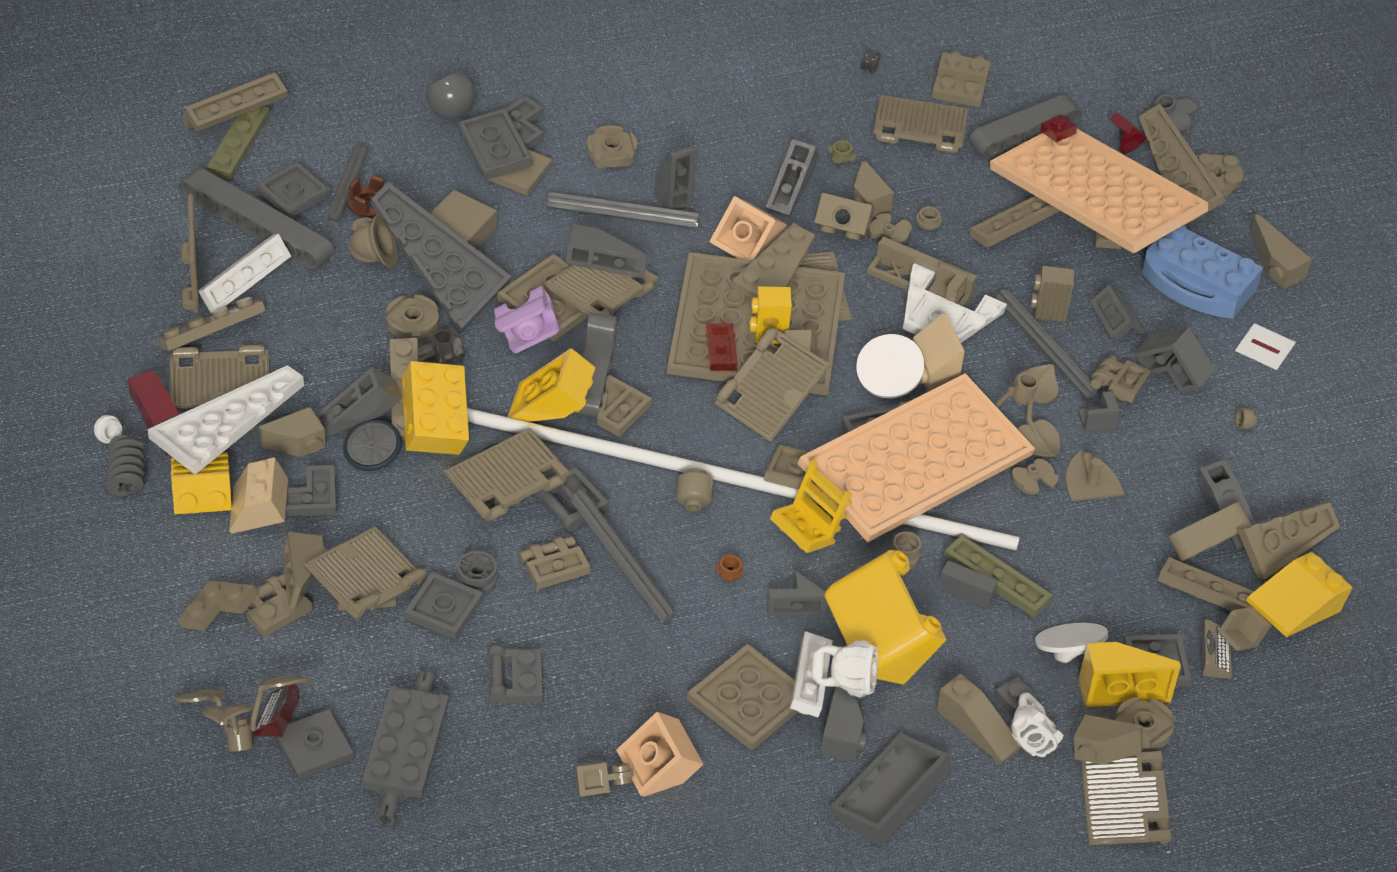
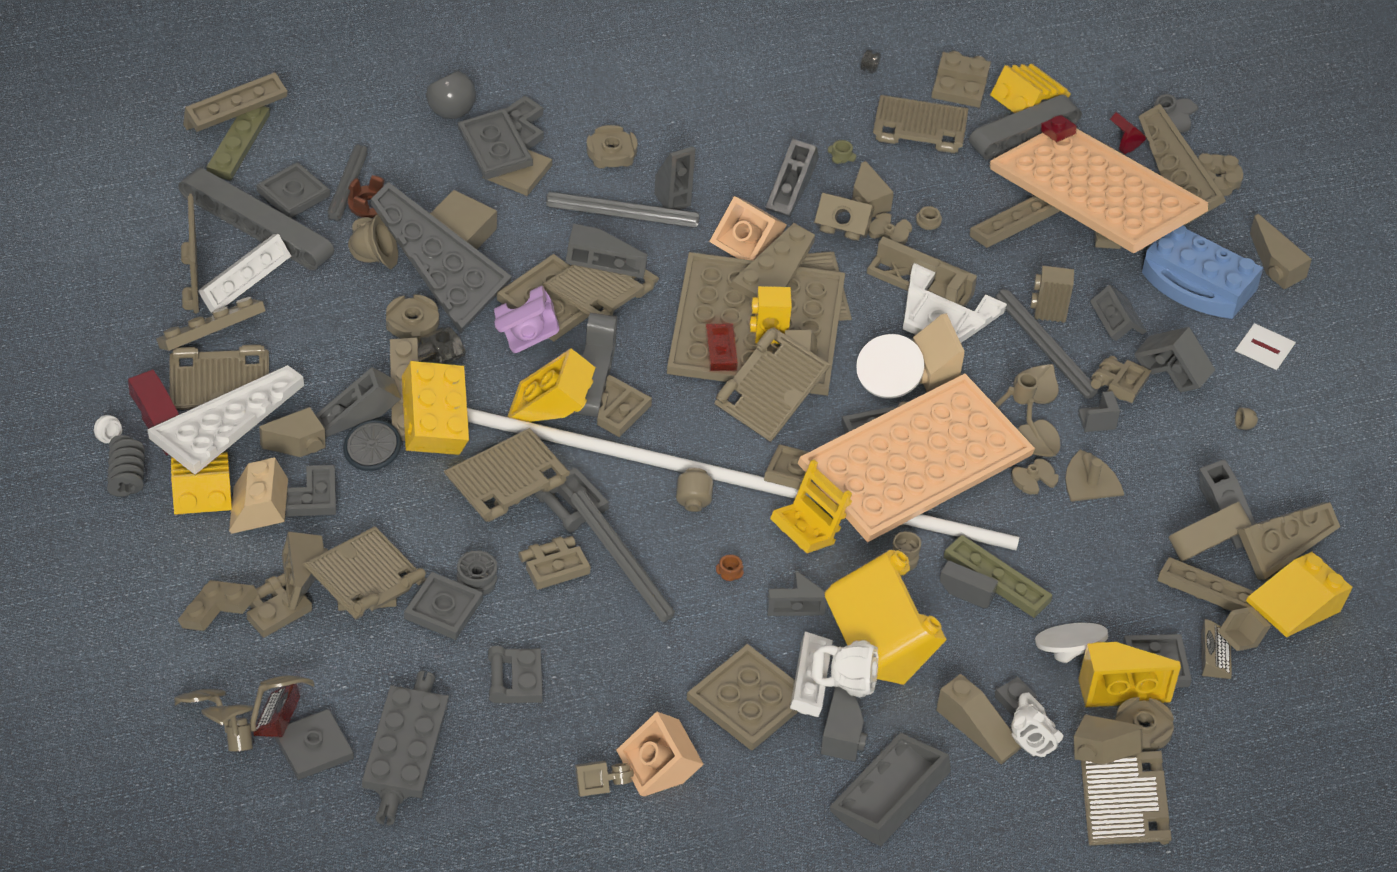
(1025, 87): none -> yellow plate

